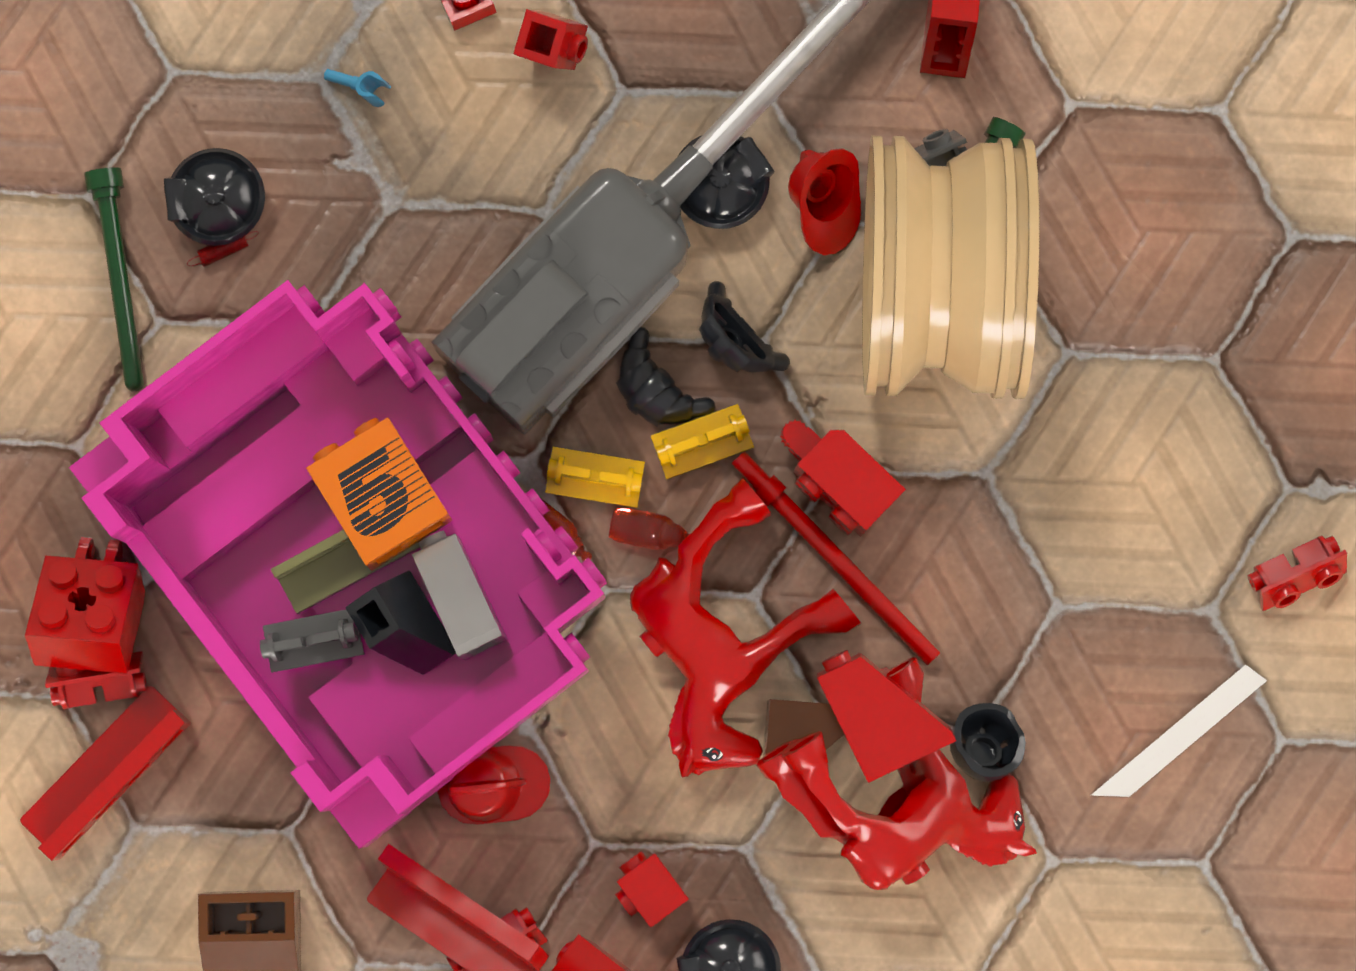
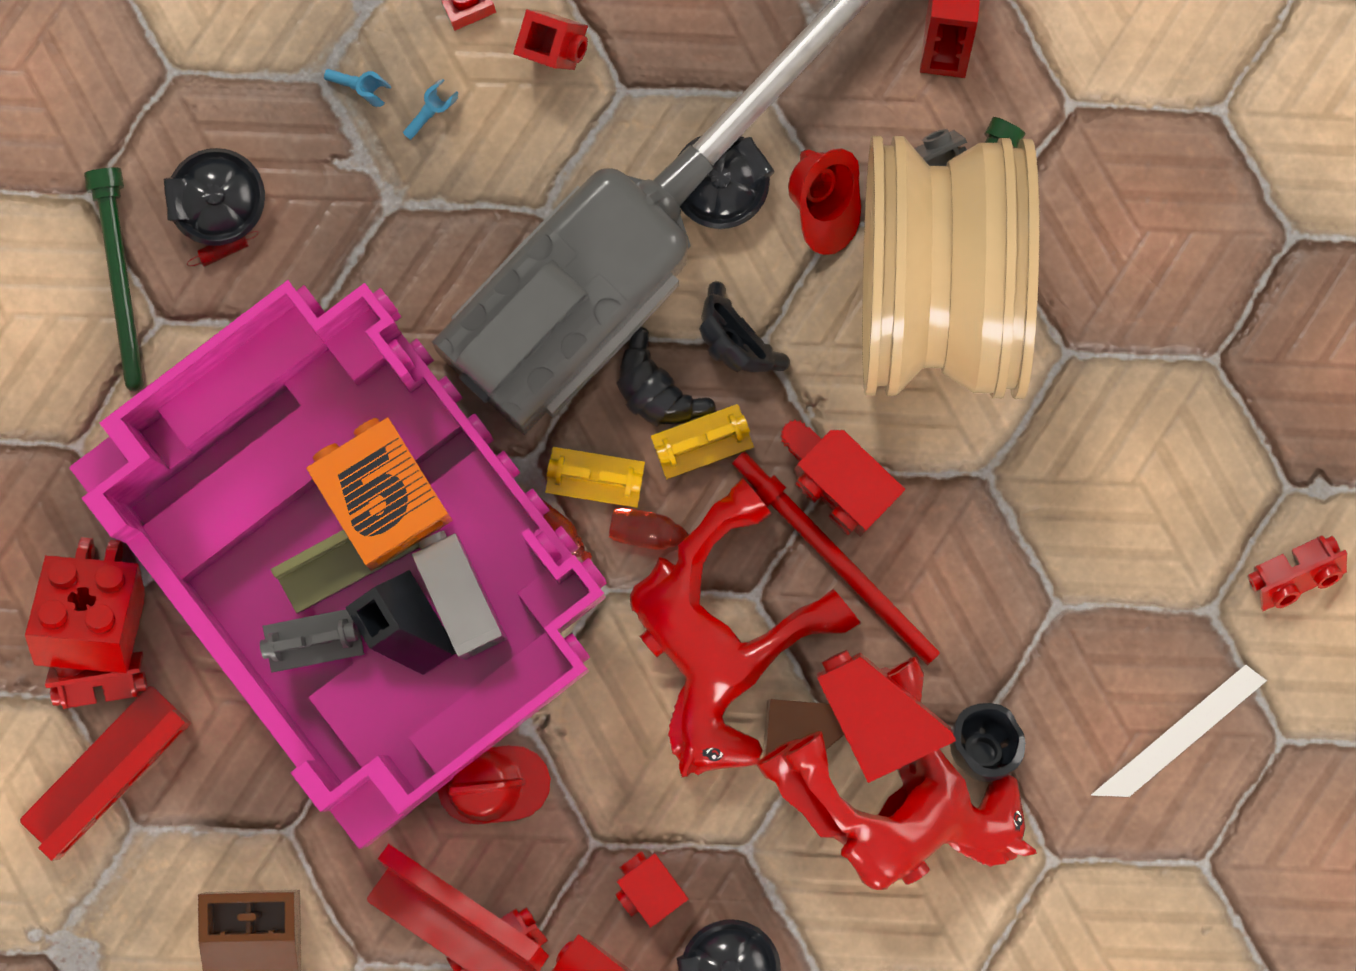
(432, 105): none -> dark azure hand

